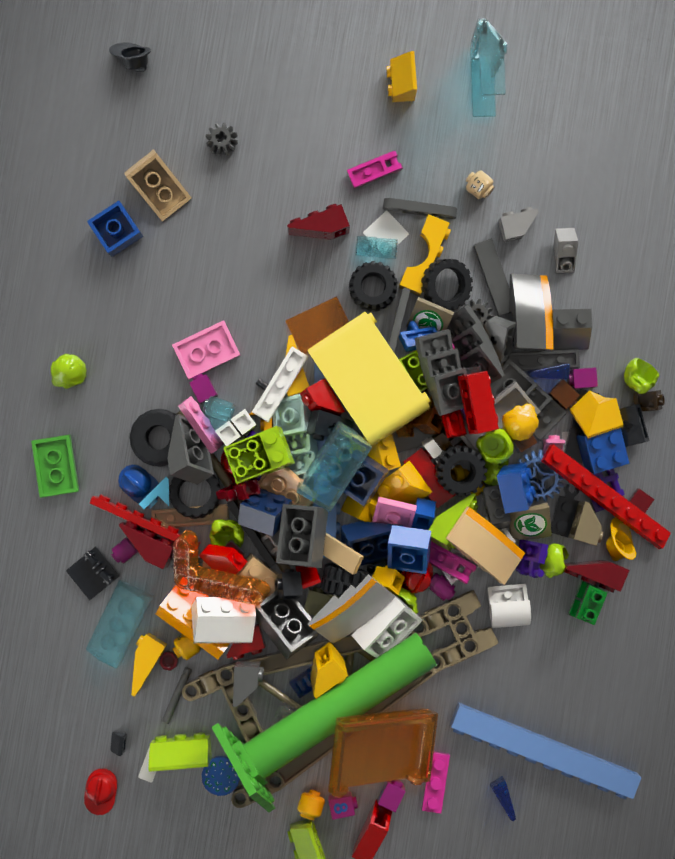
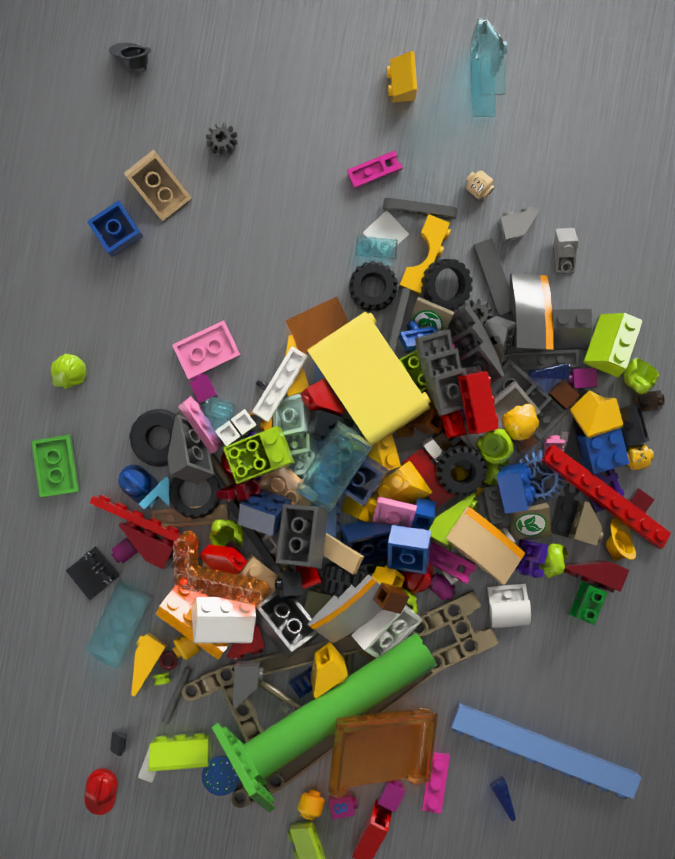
(161, 678): none -> lime bush
(322, 225): dark red slope -> none
(391, 598): none -> reddish brown brick
(612, 343): none -> lime slope
(639, 456): none -> yellow head

